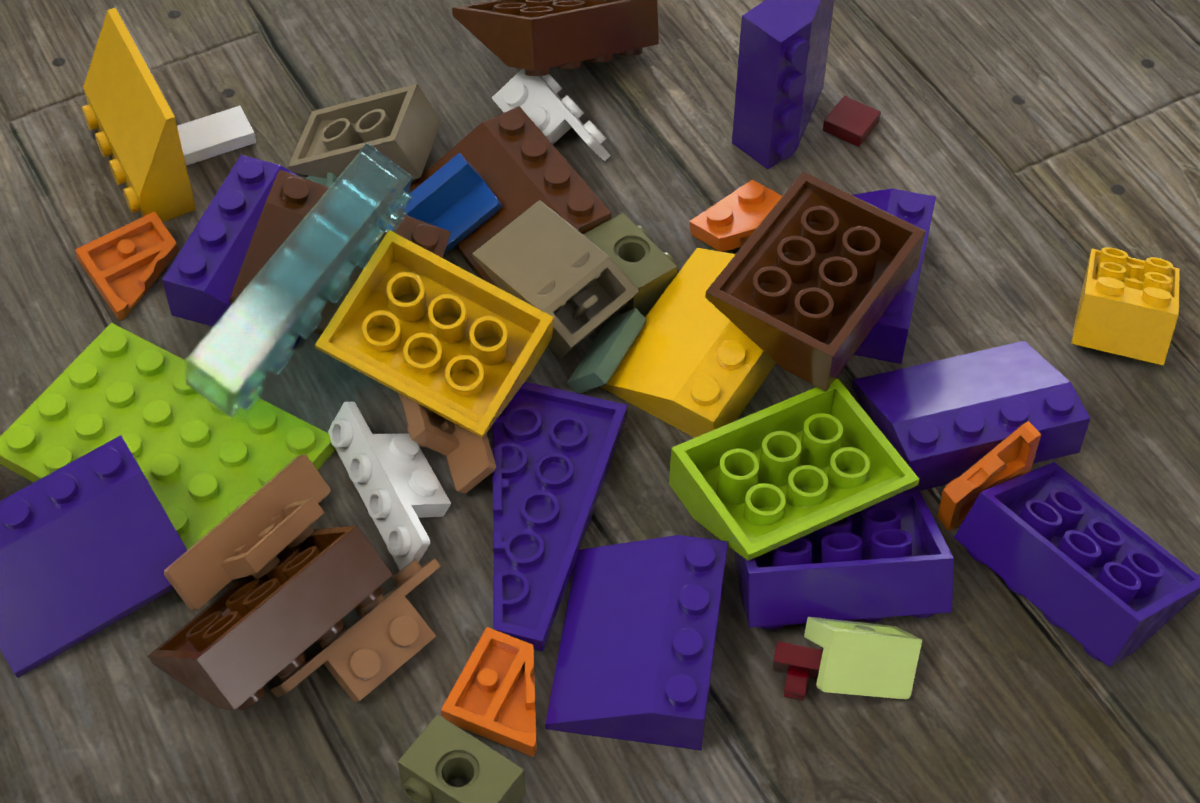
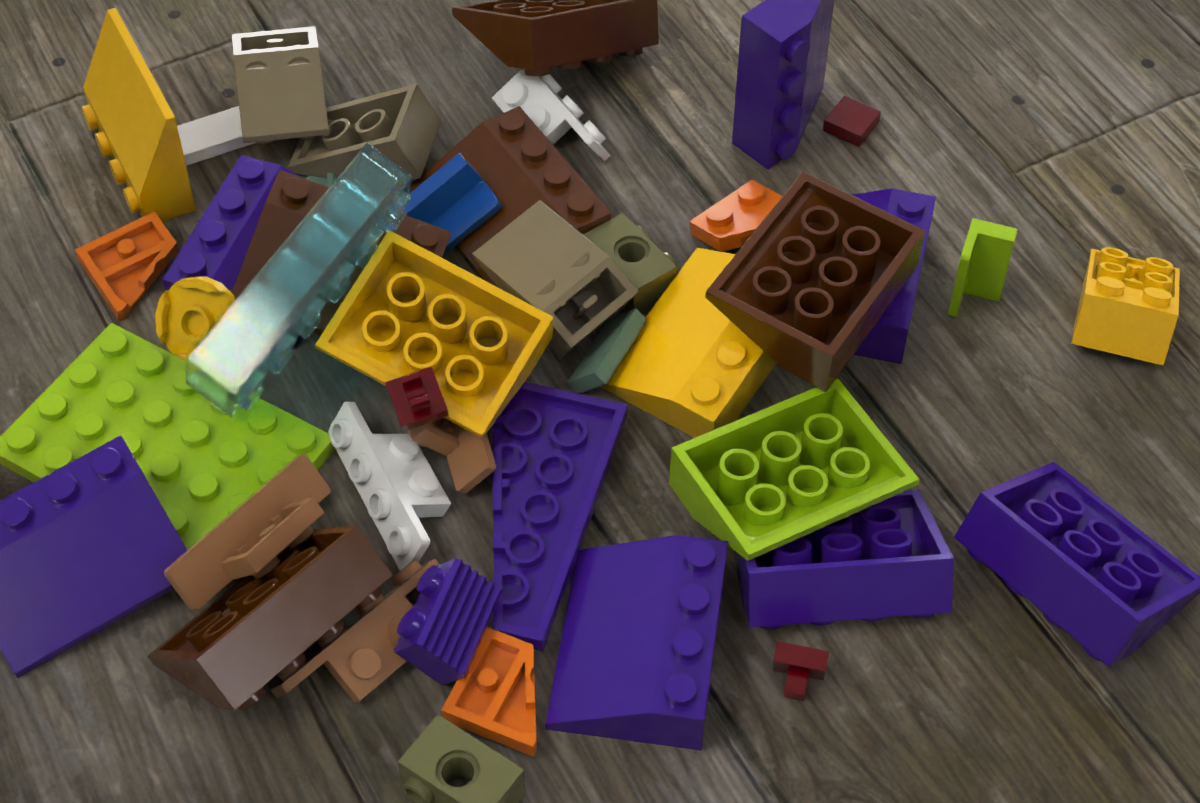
(190, 312): none -> yellow tile
(279, 85): none -> dark tan slope
(417, 399): none -> dark red tile
(447, 620): none -> dark purple brick
(864, 658): yellowish green panel -> none
(963, 406): dark purple slope -> none
(983, 262): none -> lime panel
(1004, 462): orange wing -> none

